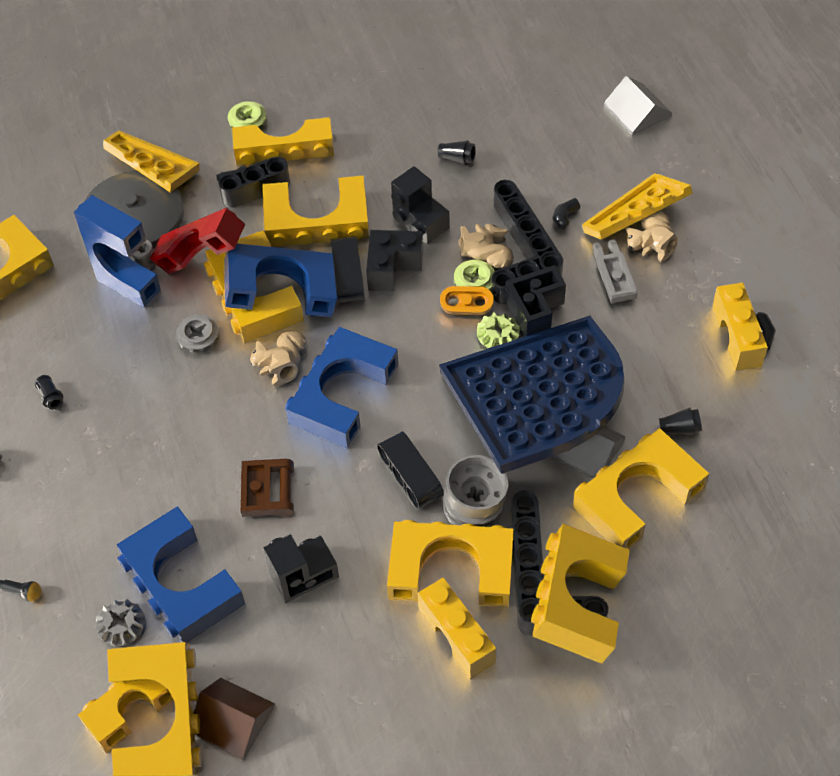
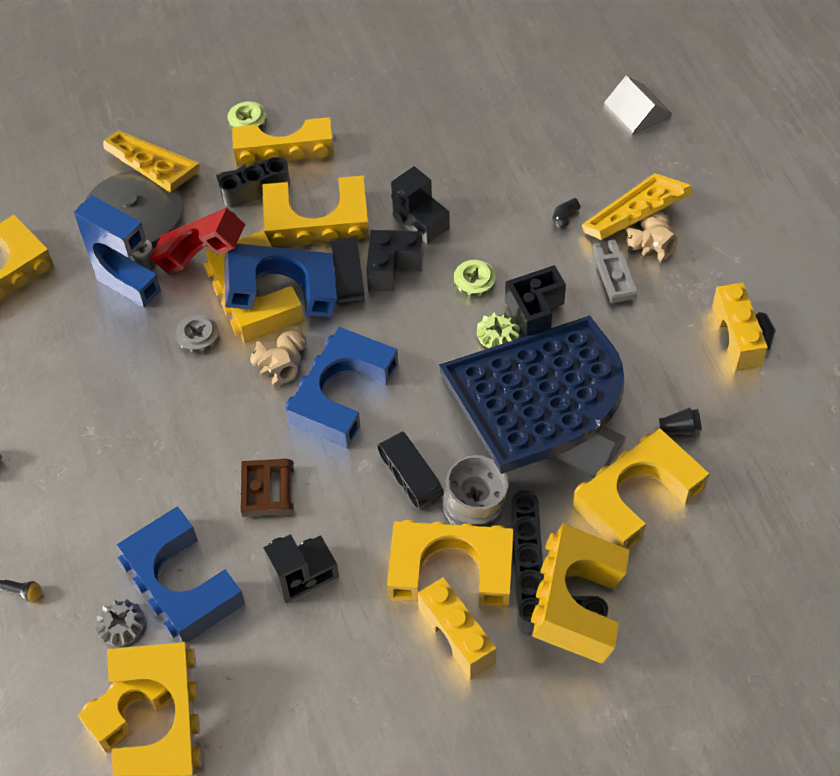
(50, 395): black pin -> none
(231, 717): reddish brown slope -> none
(460, 152): black cone -> none
(466, 300): light orange plate -> none
(482, 245): tan animal -> none
(528, 235): black beam -> none

